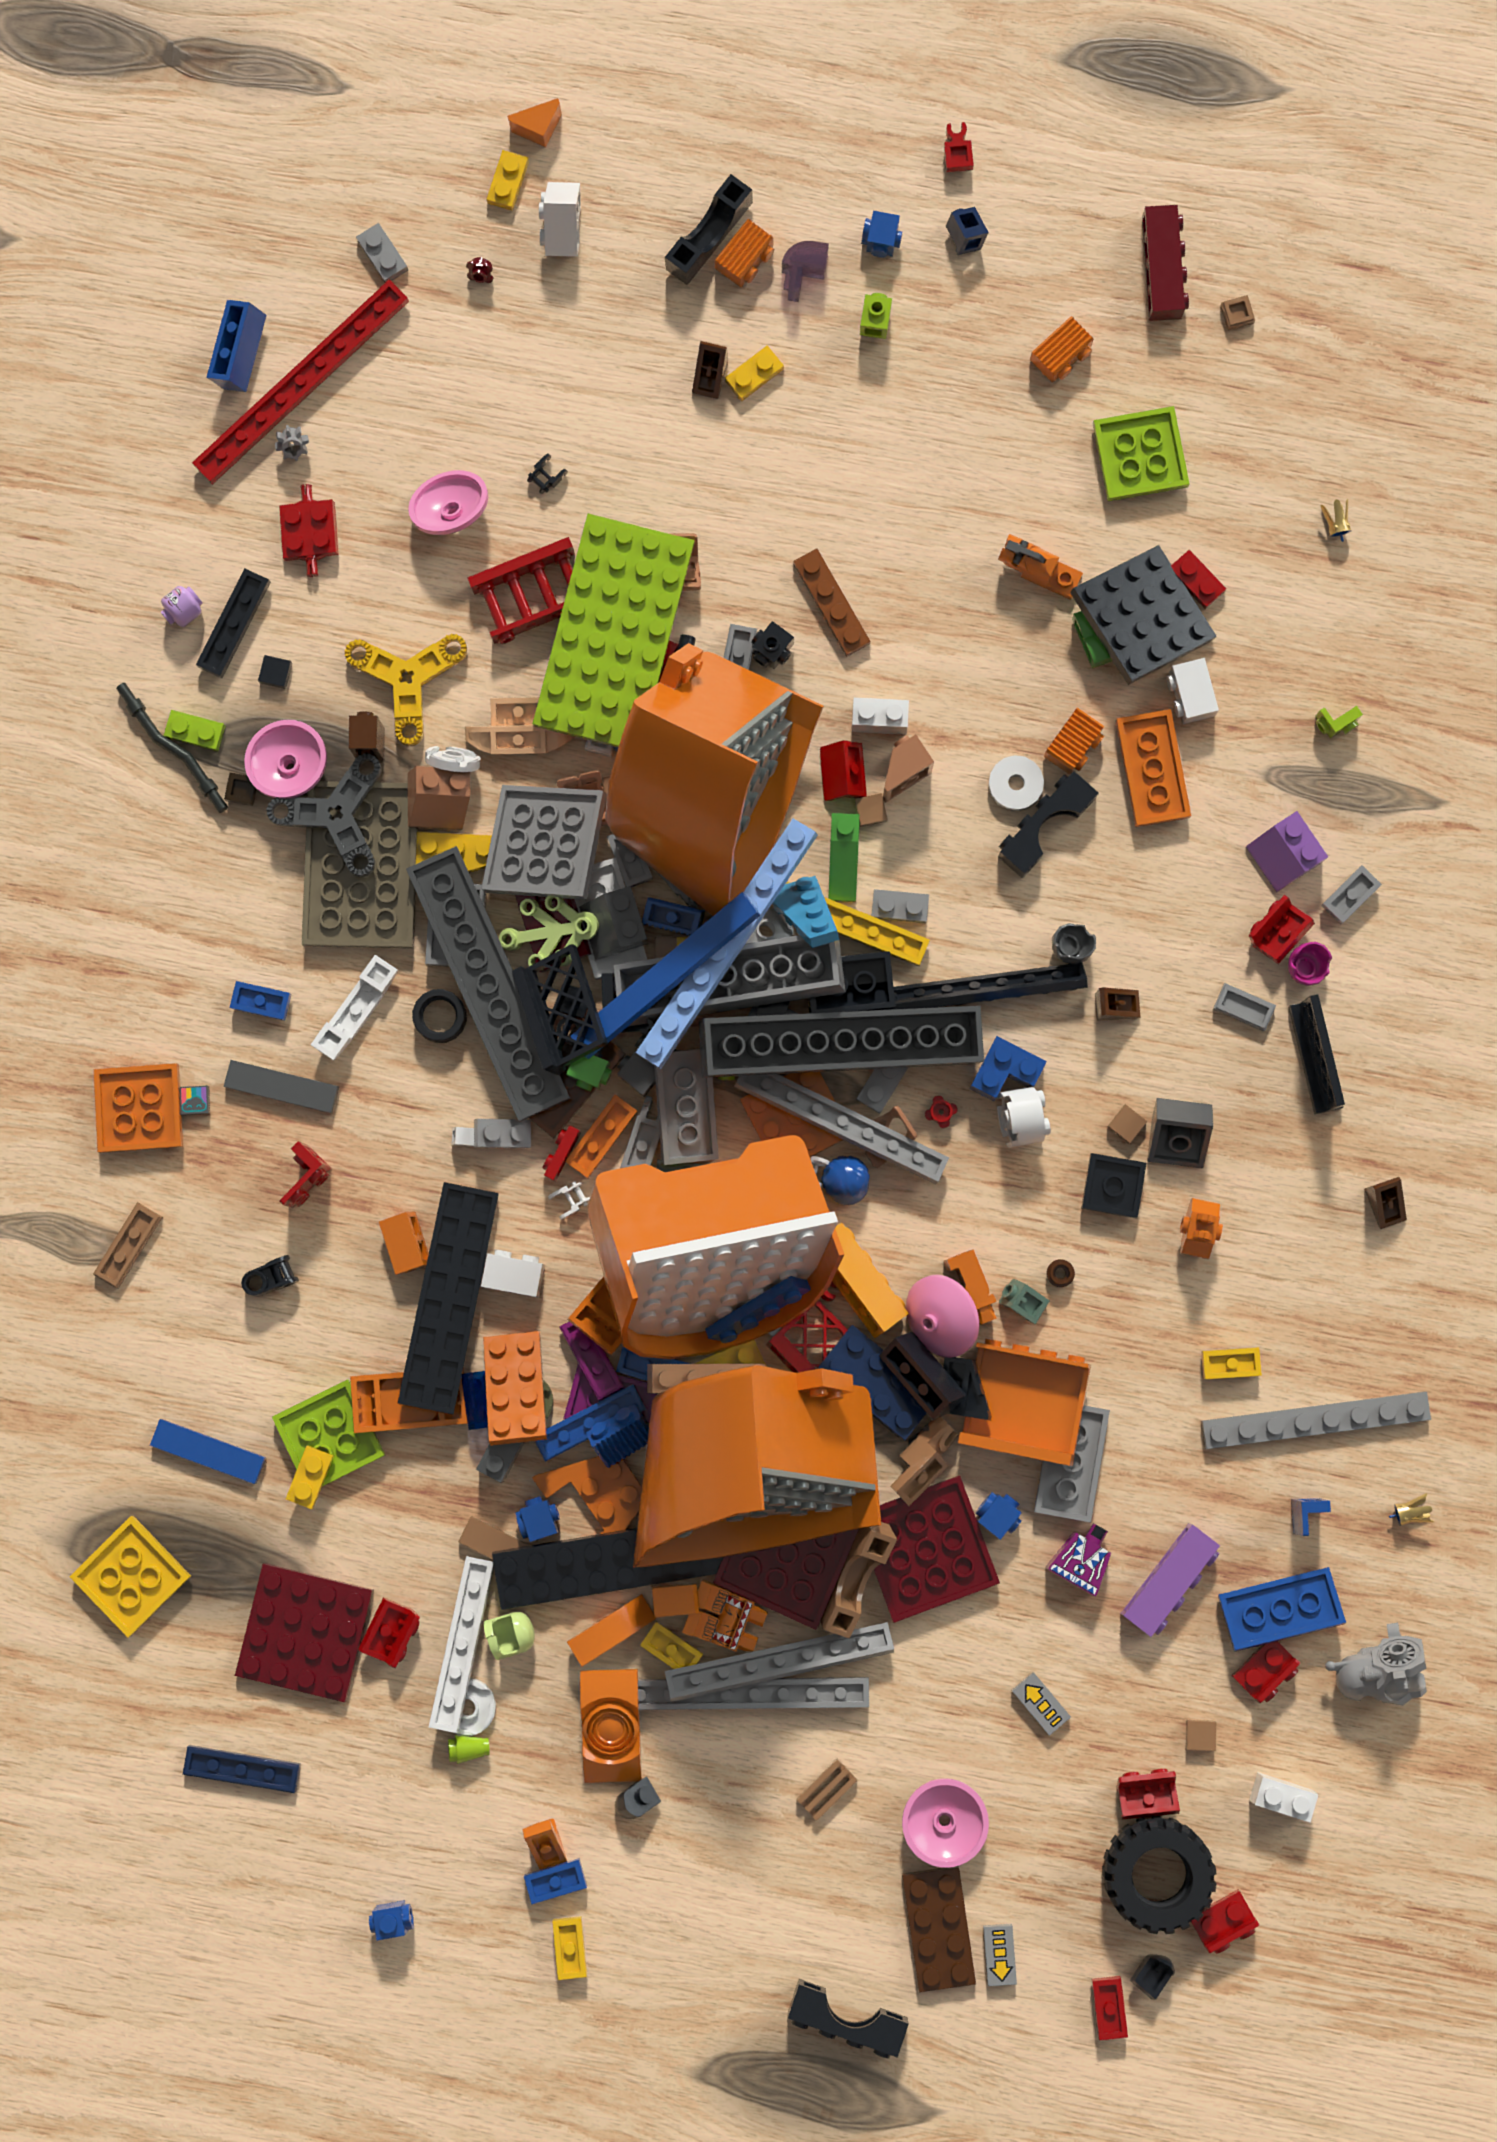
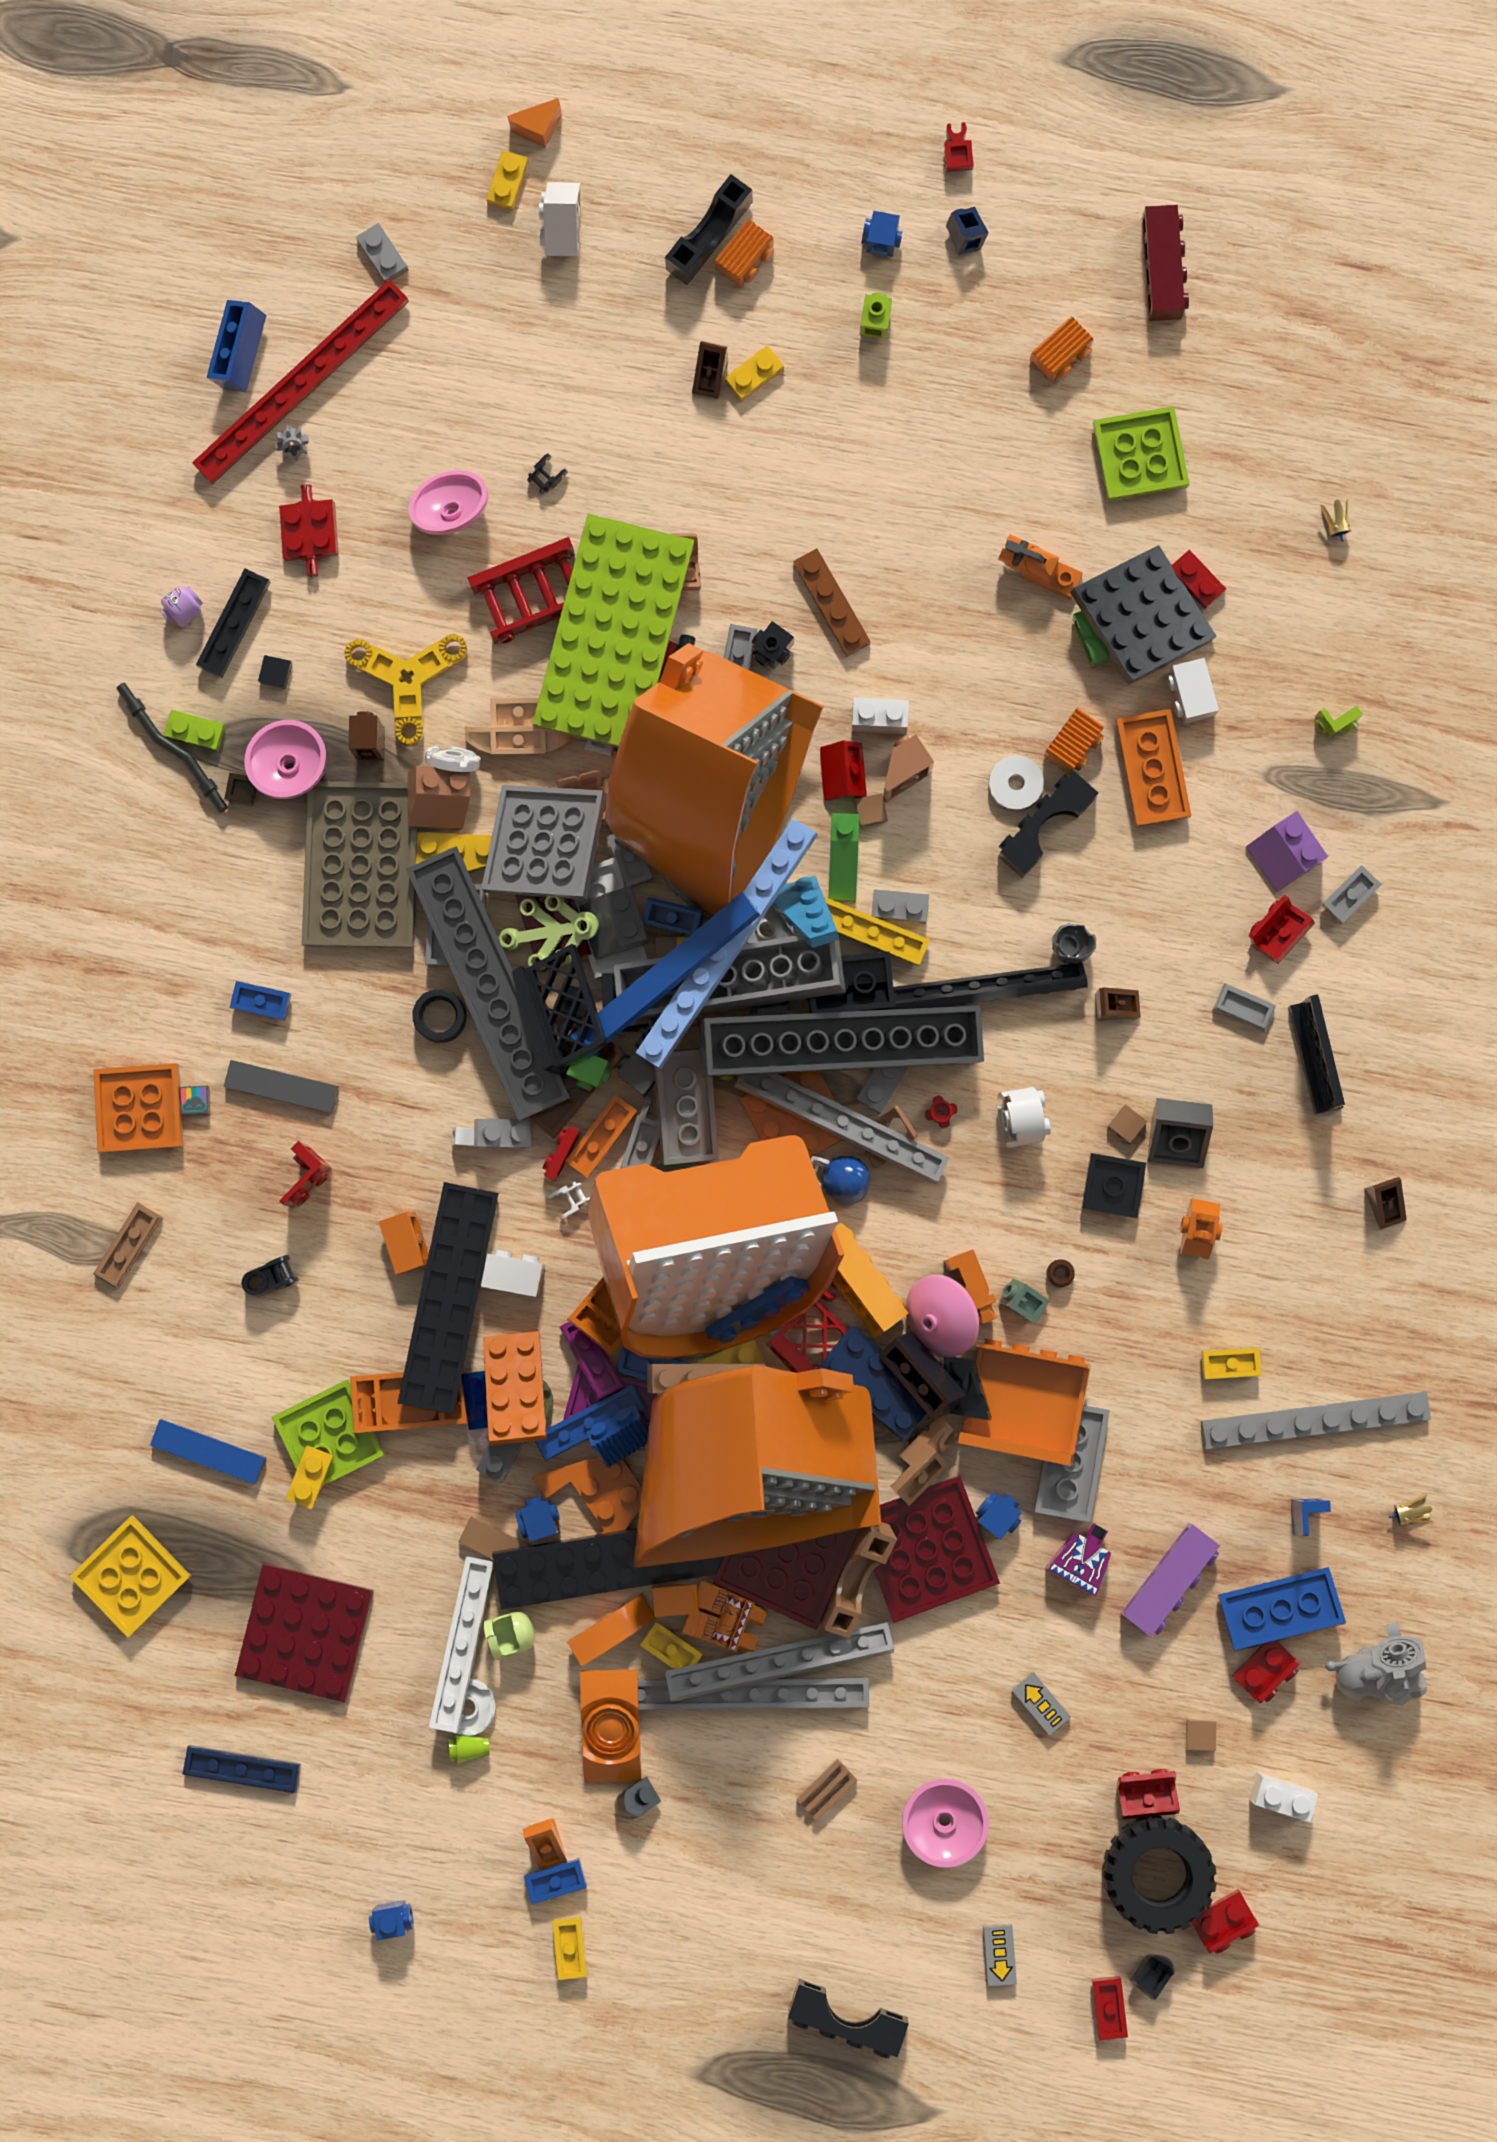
(344, 831): dark grey piece -> none
(356, 1008): white slope -> none
(390, 1632): red bracket -> none
(480, 270): dark red plate -> none
(801, 261): clear purple brick -> none
(938, 1929): reddish brown plate -> none
(1006, 1061): blue brick -> none
(1237, 312): medium nougat tile -> none
(1309, 963): dark pink hair -> none

